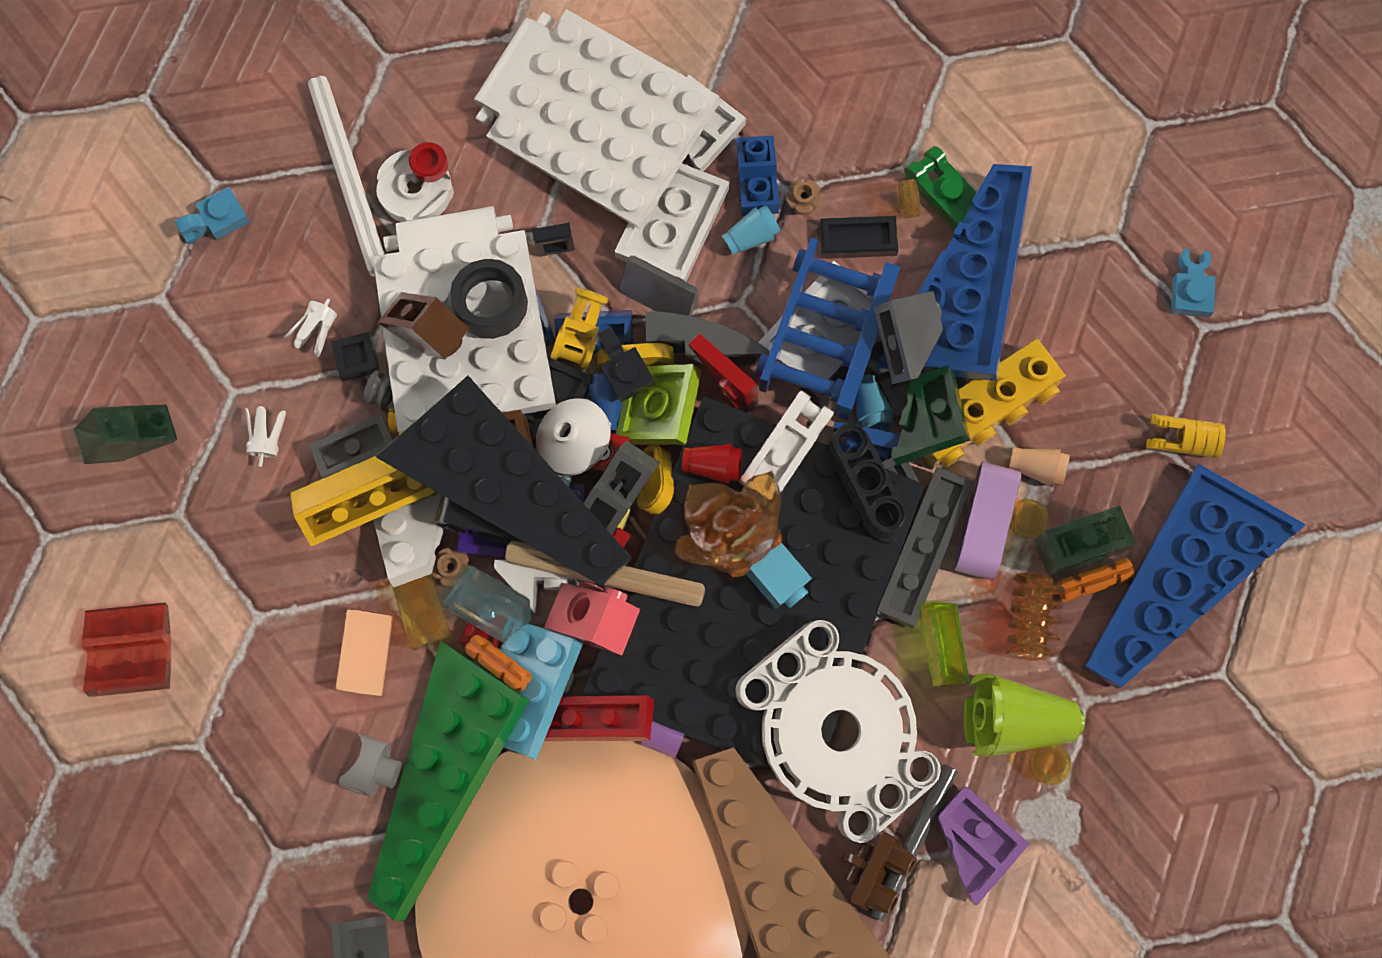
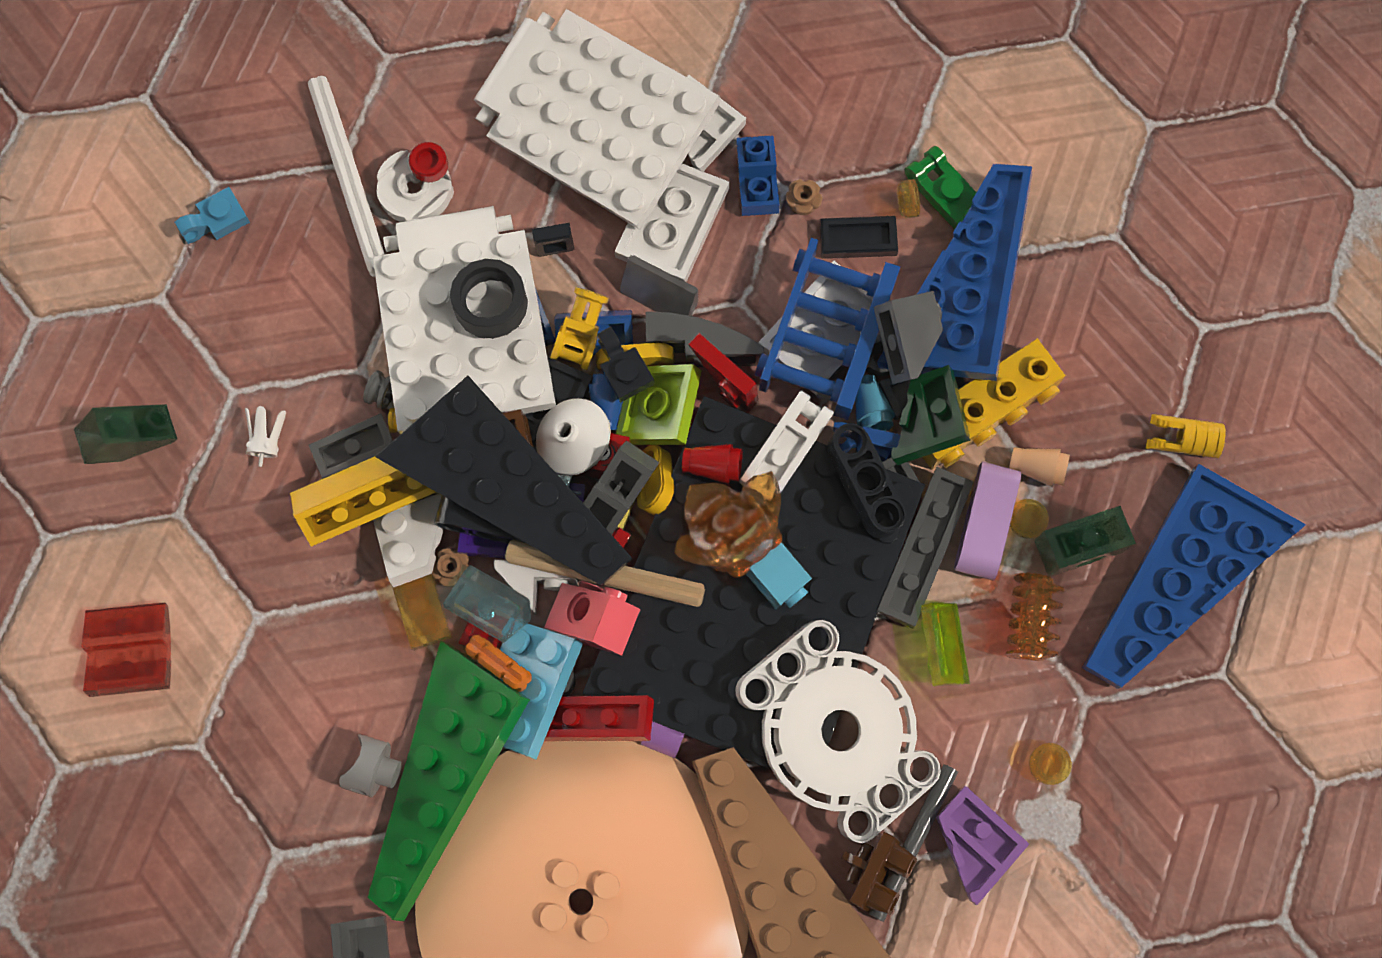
(315, 316): white piece -> none
(355, 356): black plate -> none
(364, 653): light nougat slope -> none
(425, 324): reddish brown slope -> none
(752, 230): medium azure cone -> none
(1017, 718): lime cone -> none
(1096, 579): orange axle -> none
(1193, 291): dark azure plate -> none

